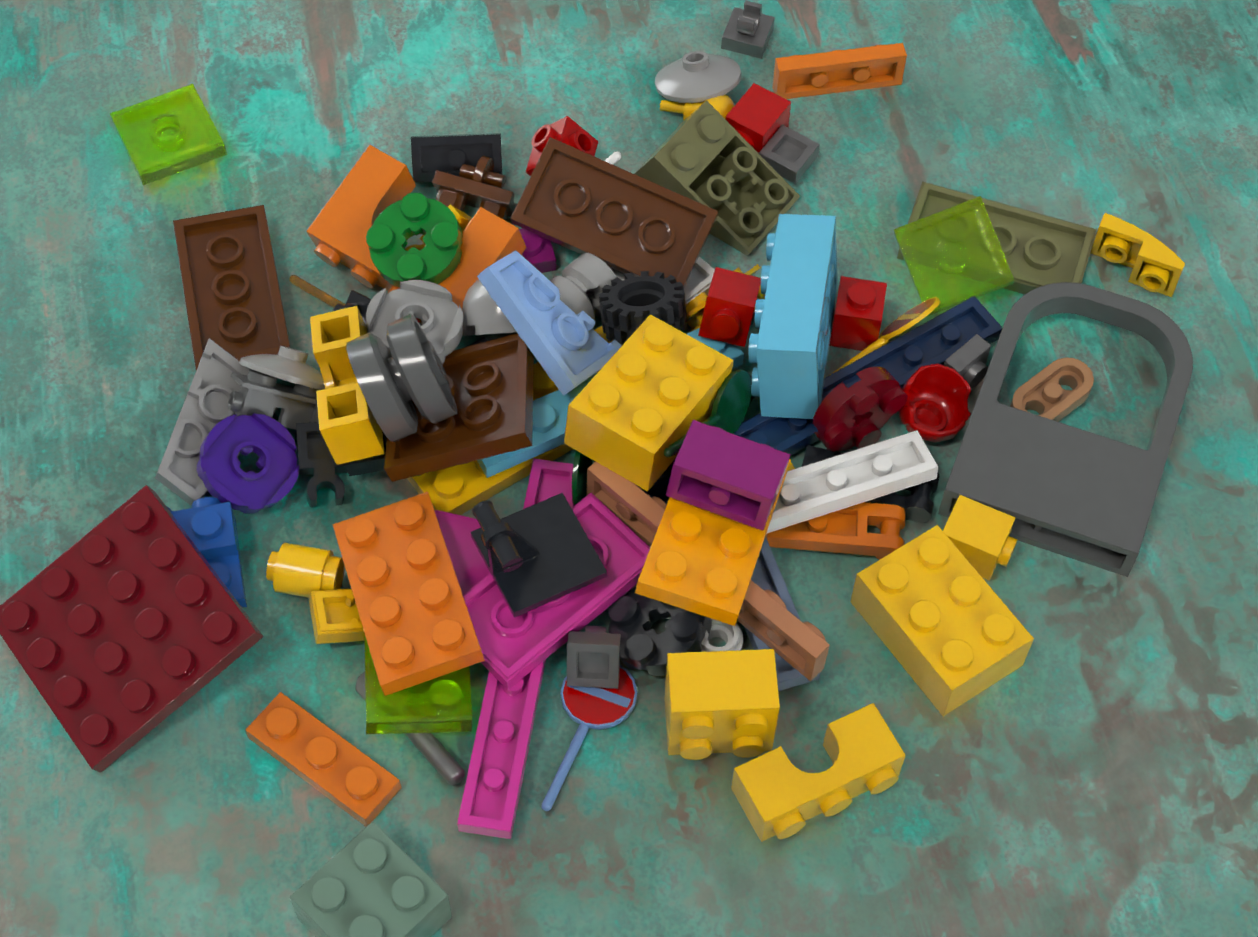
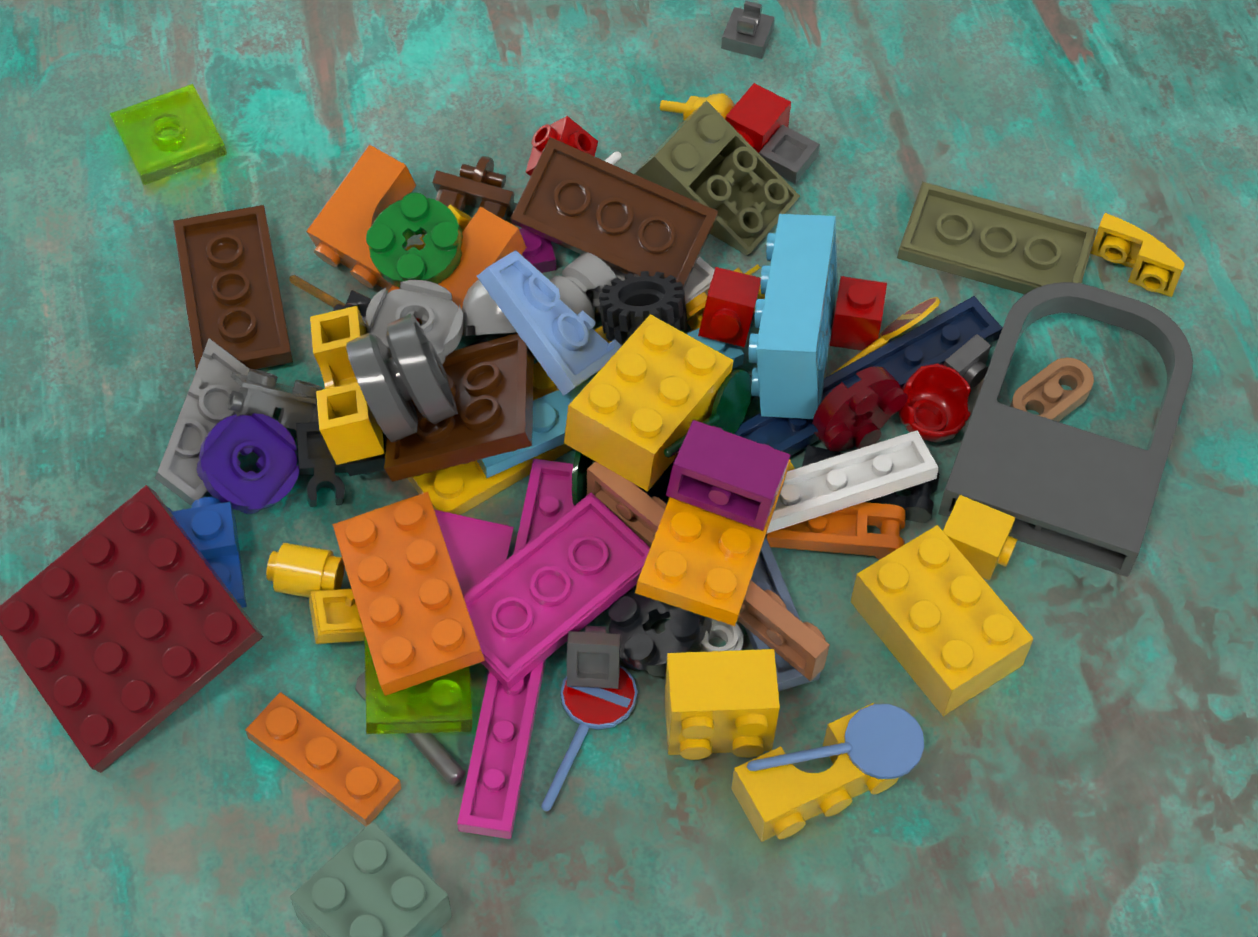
(287, 365): light grey dish -> none
(449, 152): black plate -> none
(536, 552): black plate -> none
(697, 77): light grey dish -> none
(839, 71): orange plate -> none
(878, 740): none -> medium blue piece
(954, 255): clear neon green plate -> none

